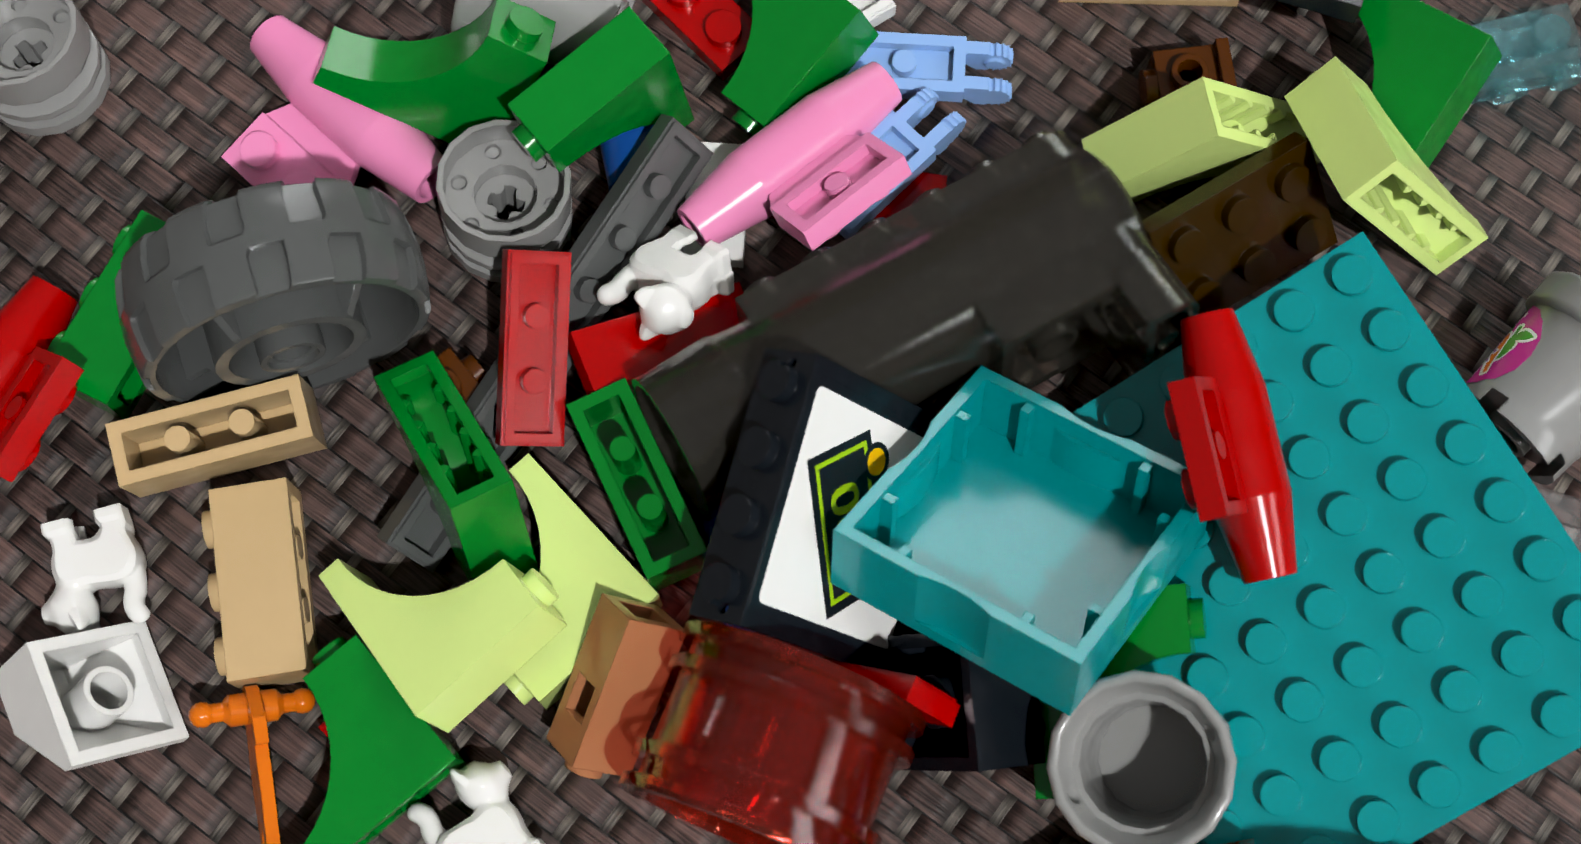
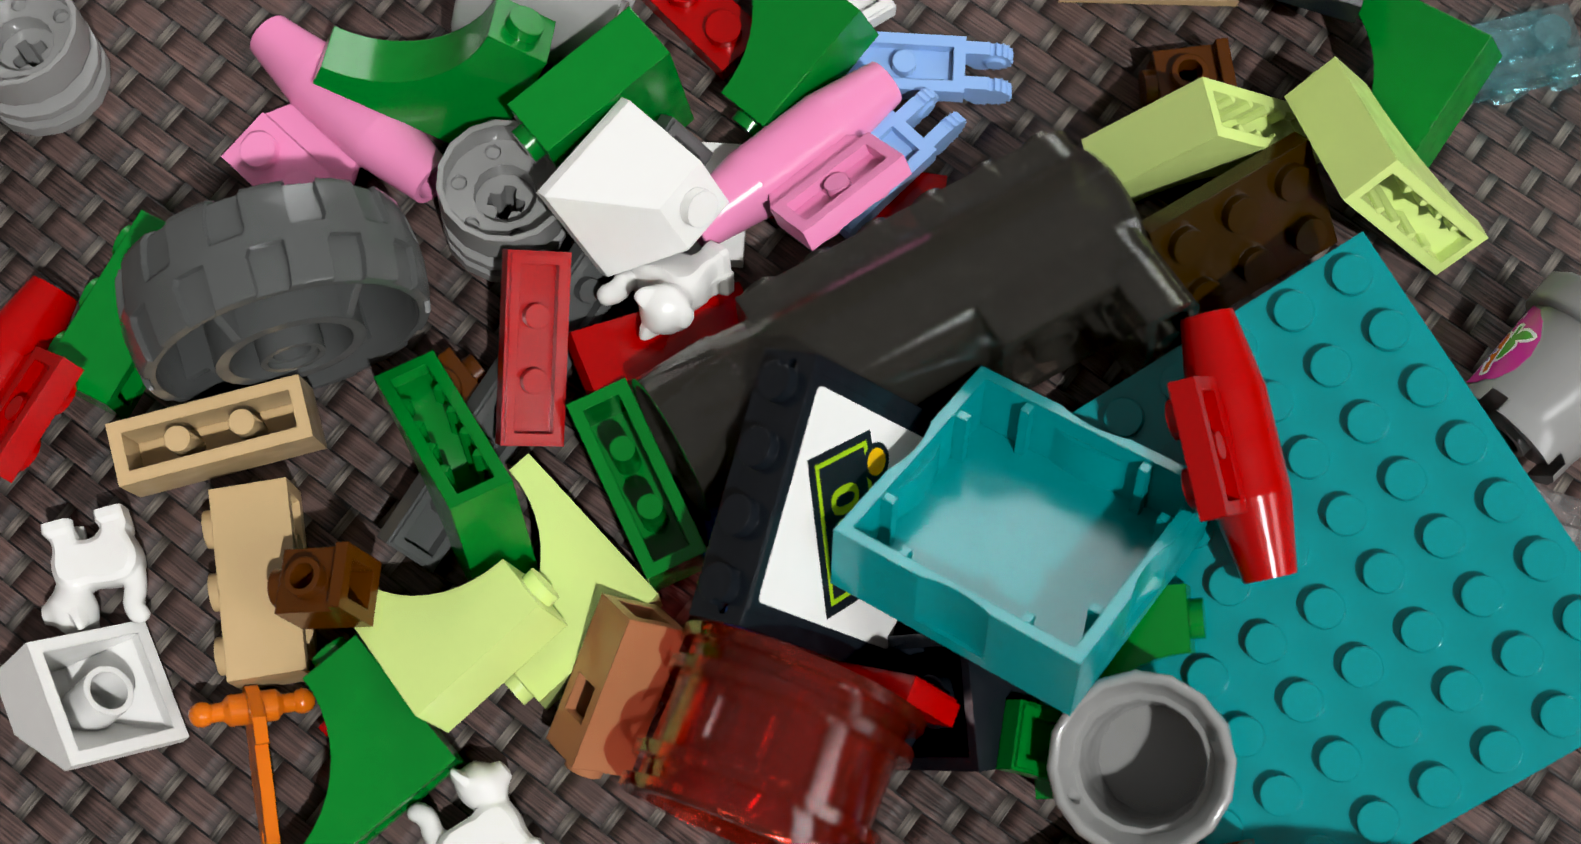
(326, 587): none -> reddish brown brick
(632, 193): none -> white slope
(1026, 738): none -> green tile

